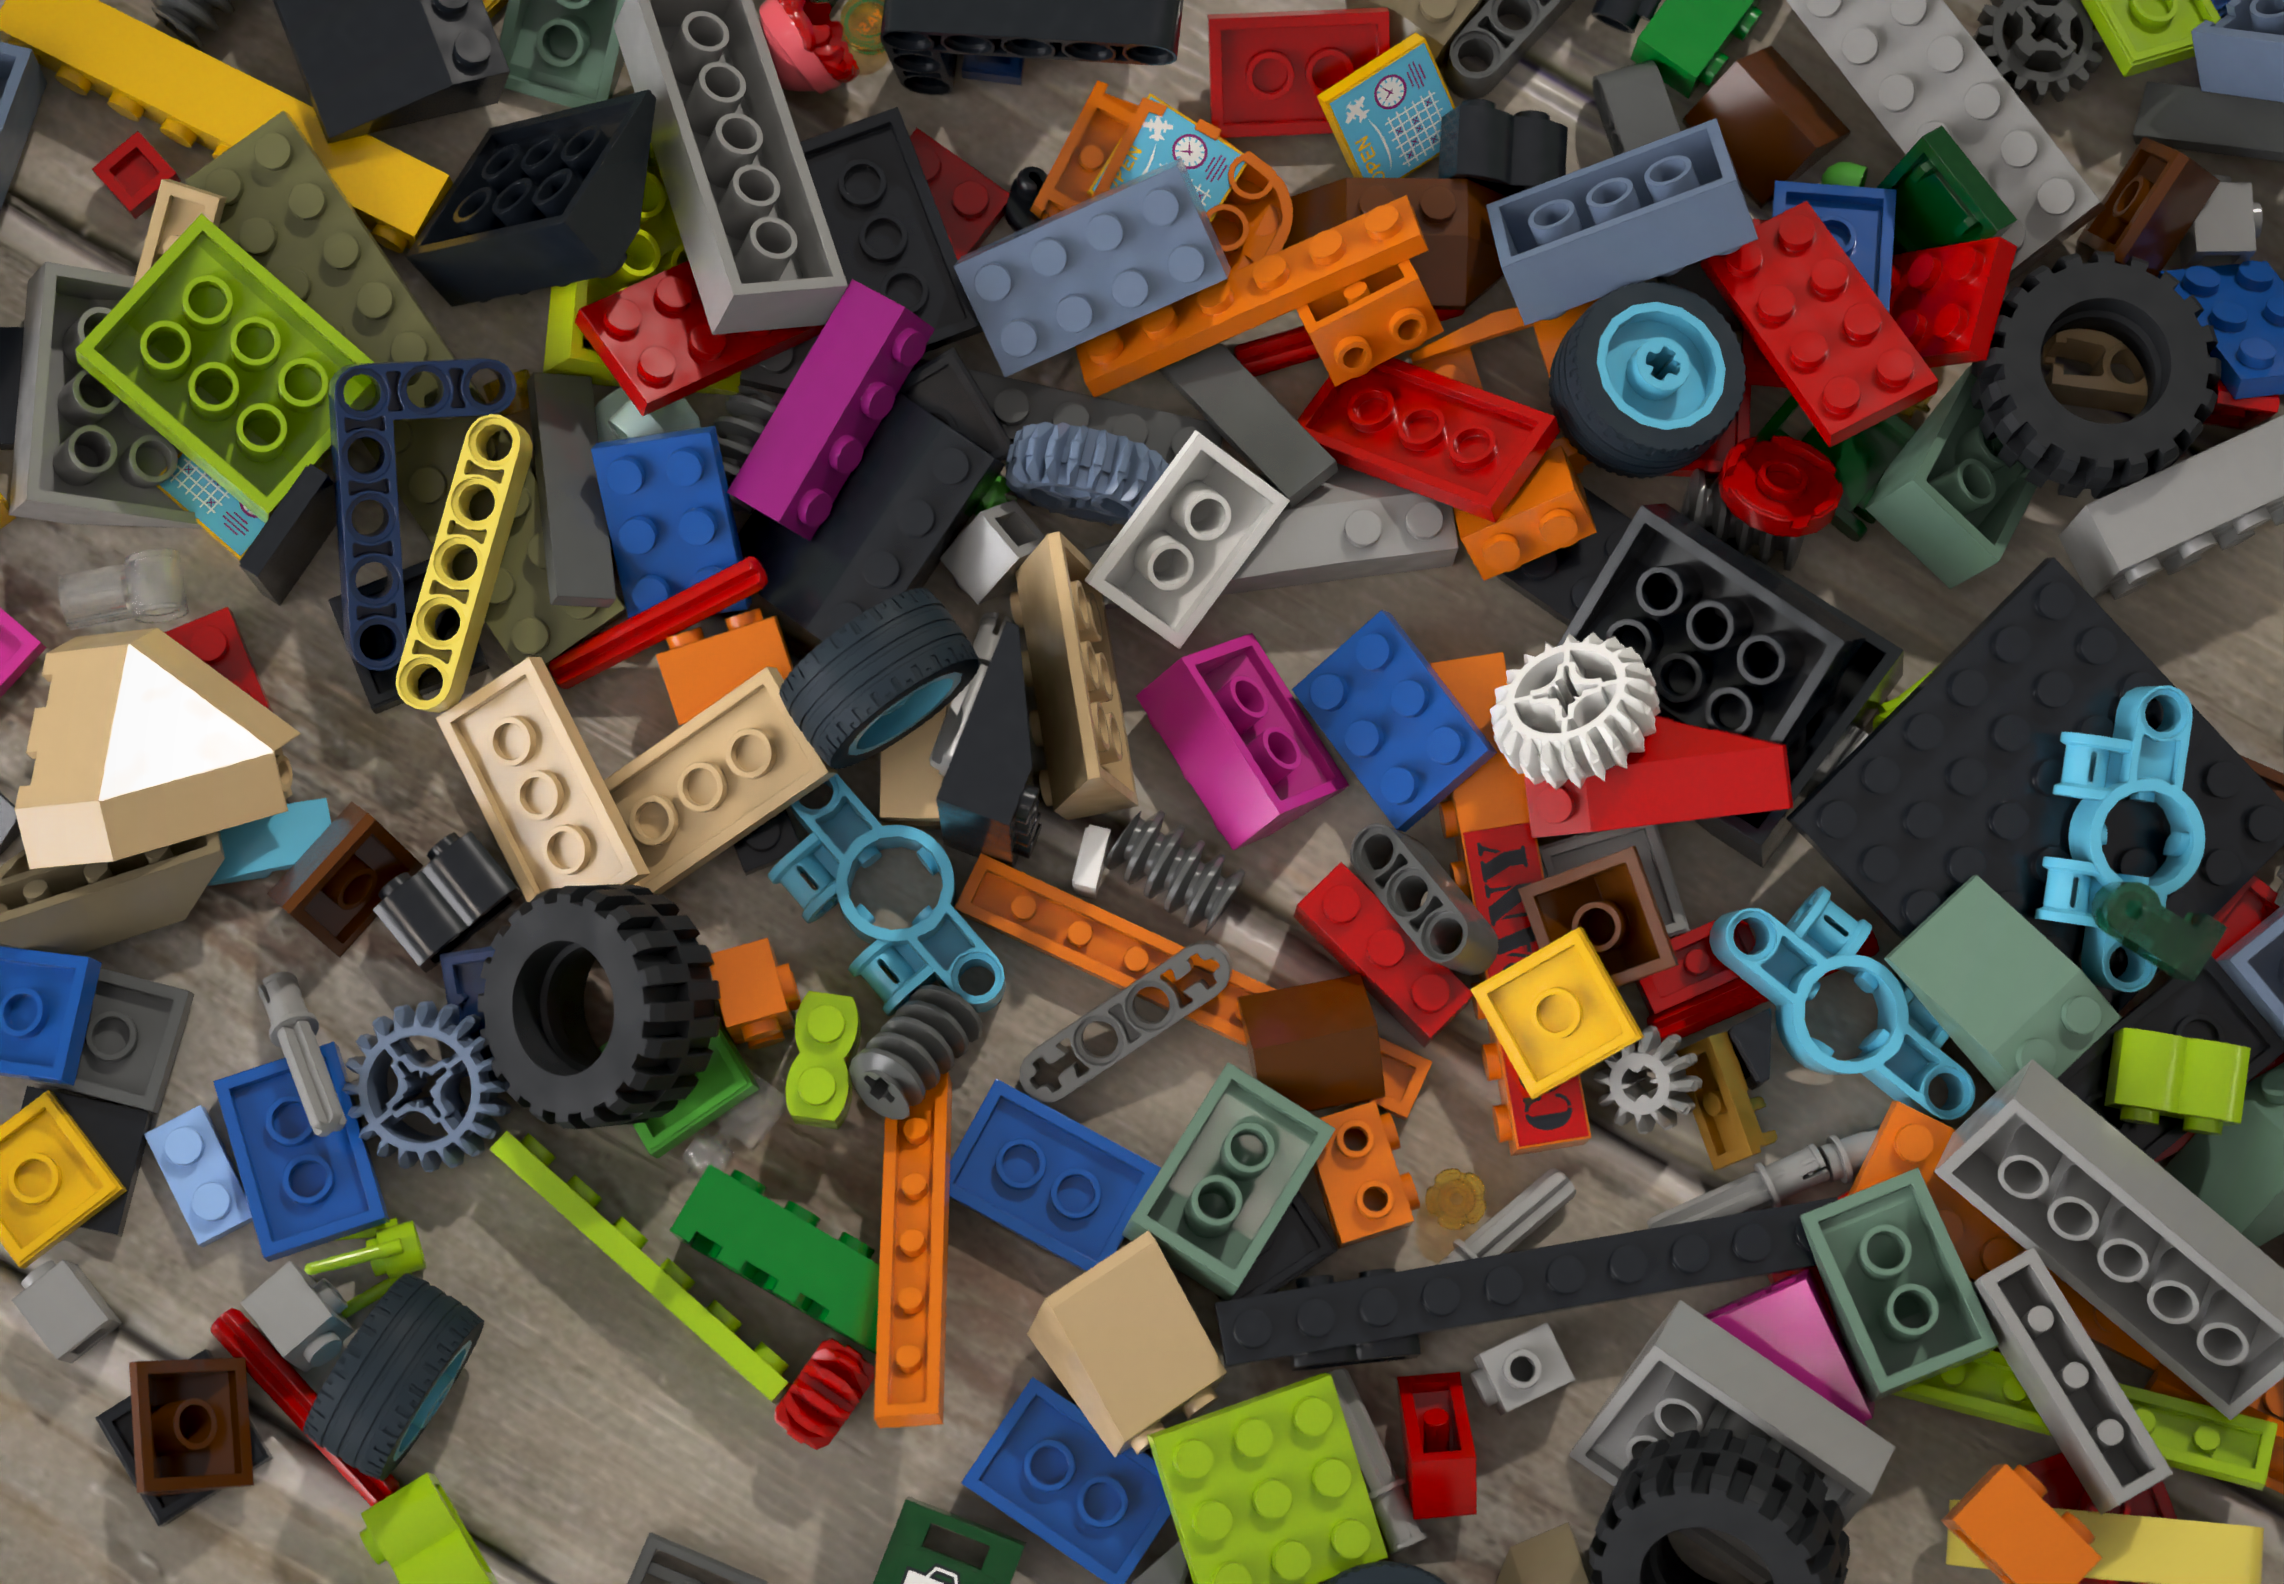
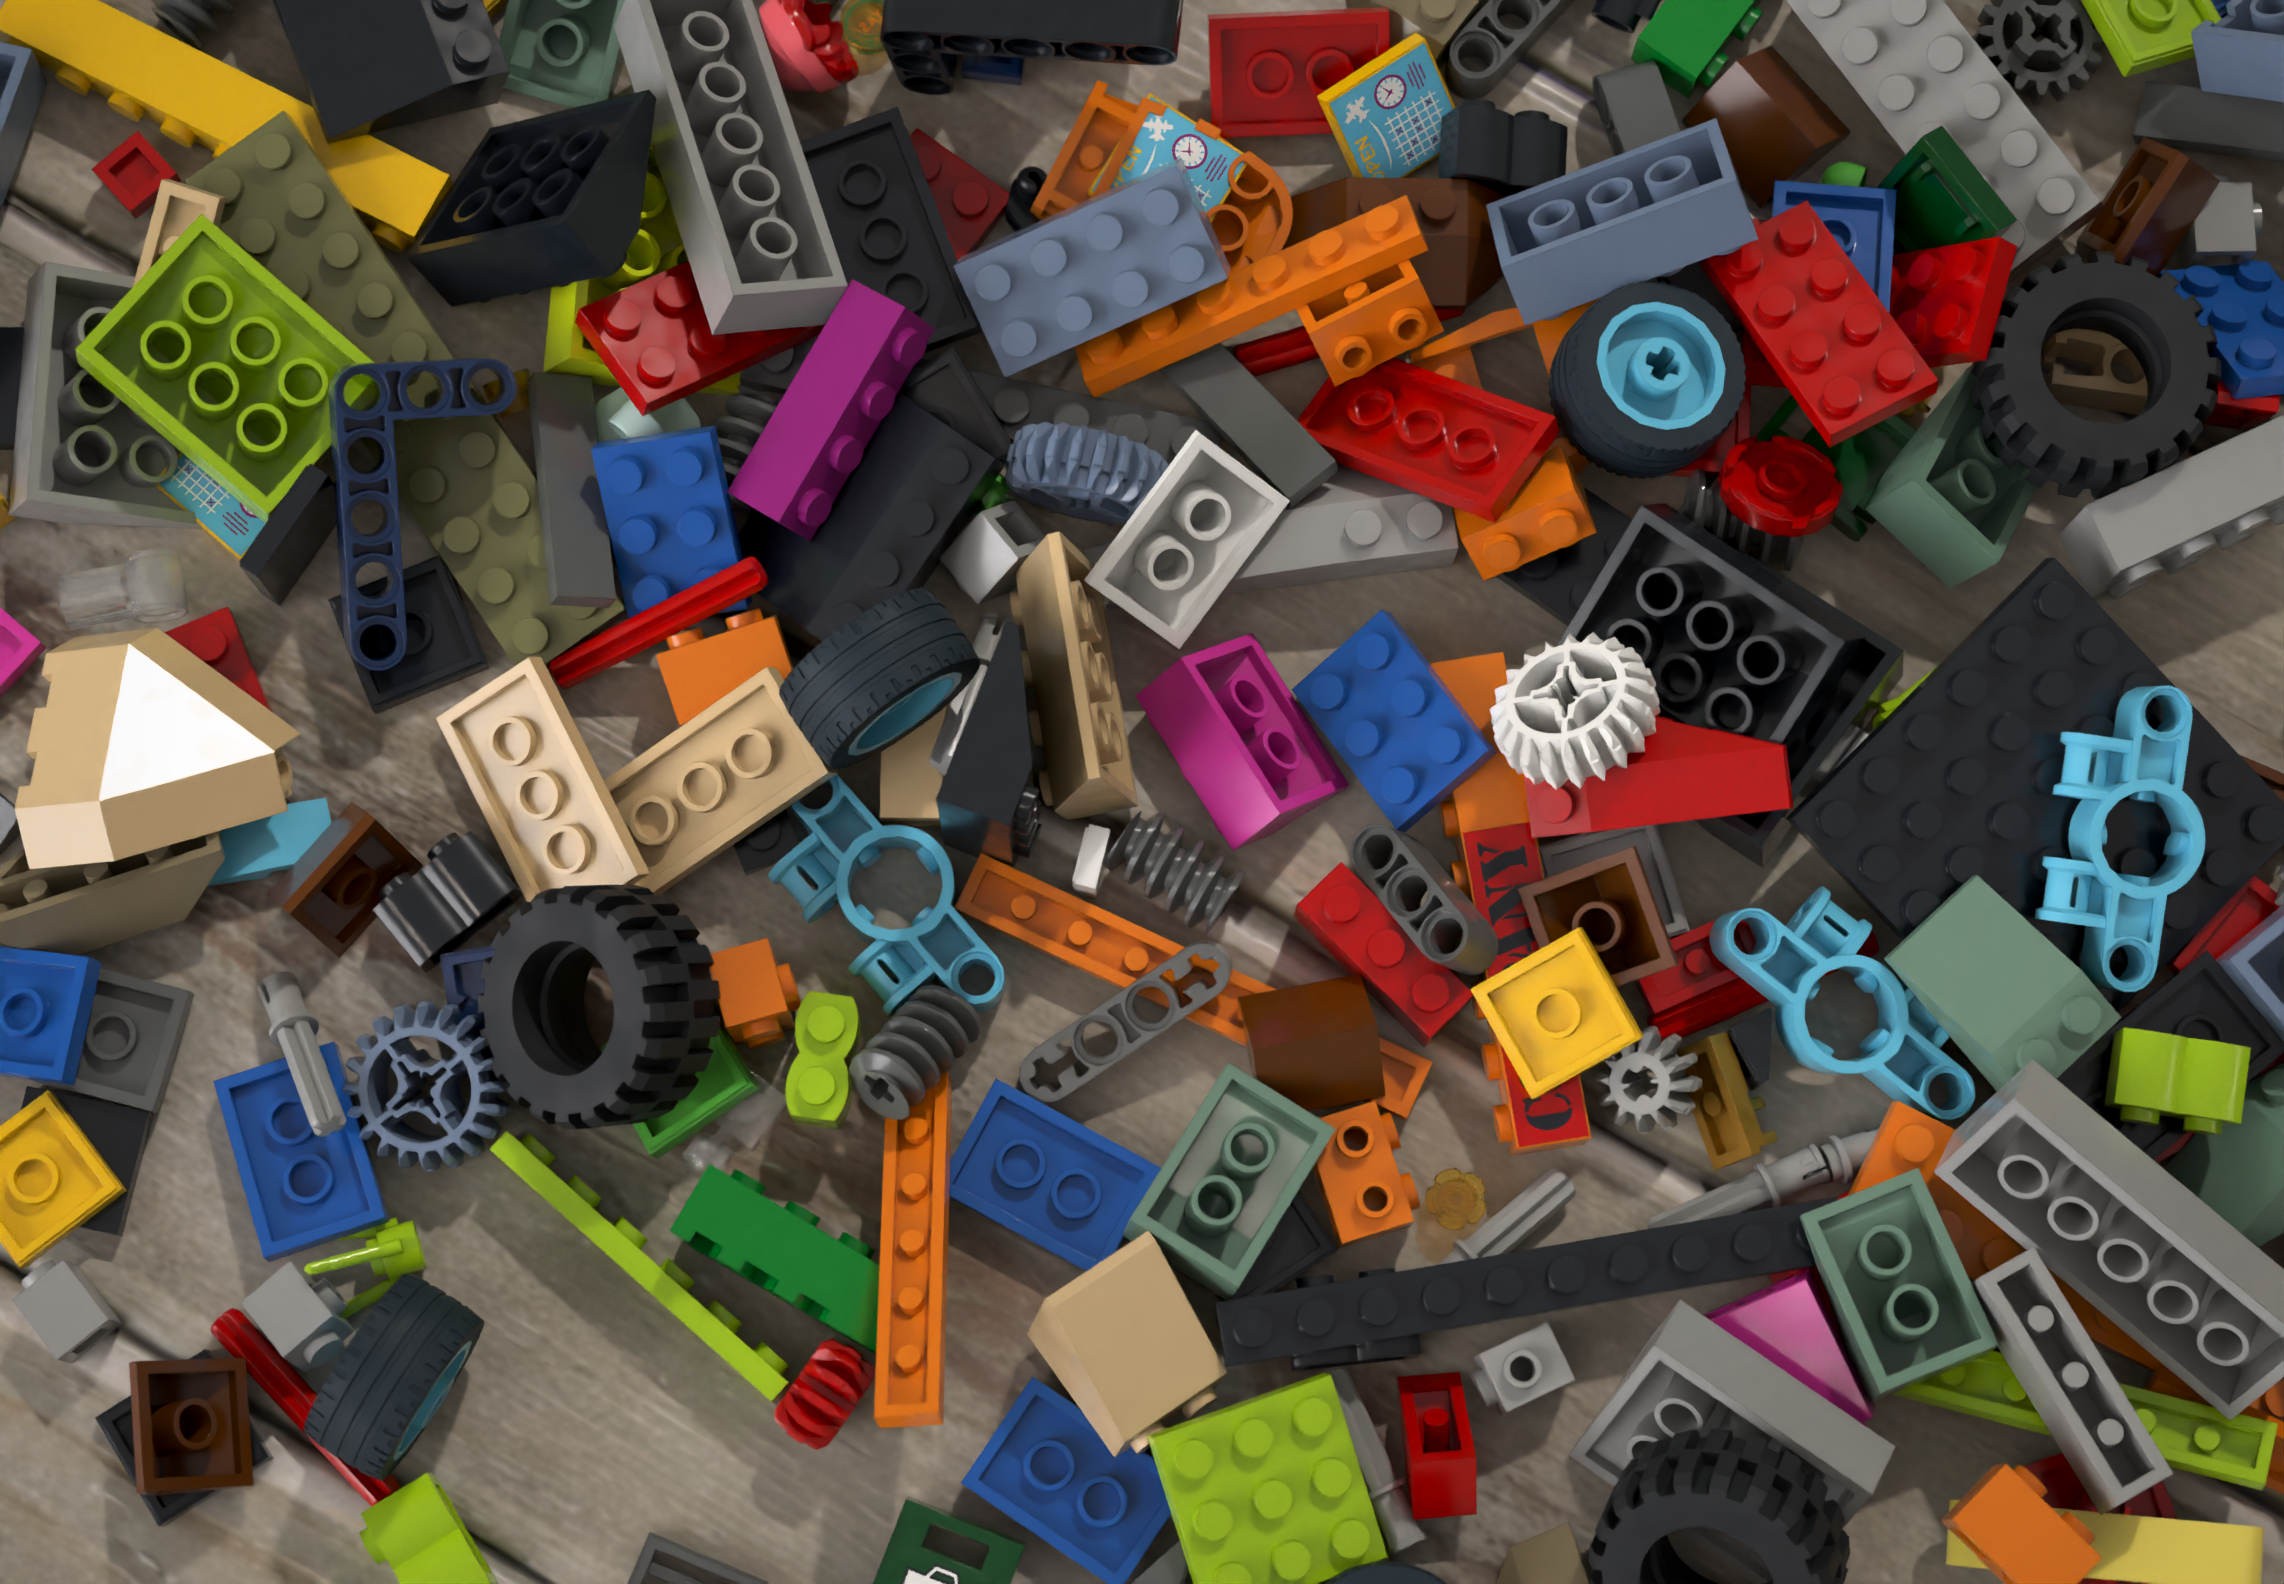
(200, 1175): light blue plate -> none
(457, 533): light yellow beam -> none
(2138, 921): clear green leg -> none

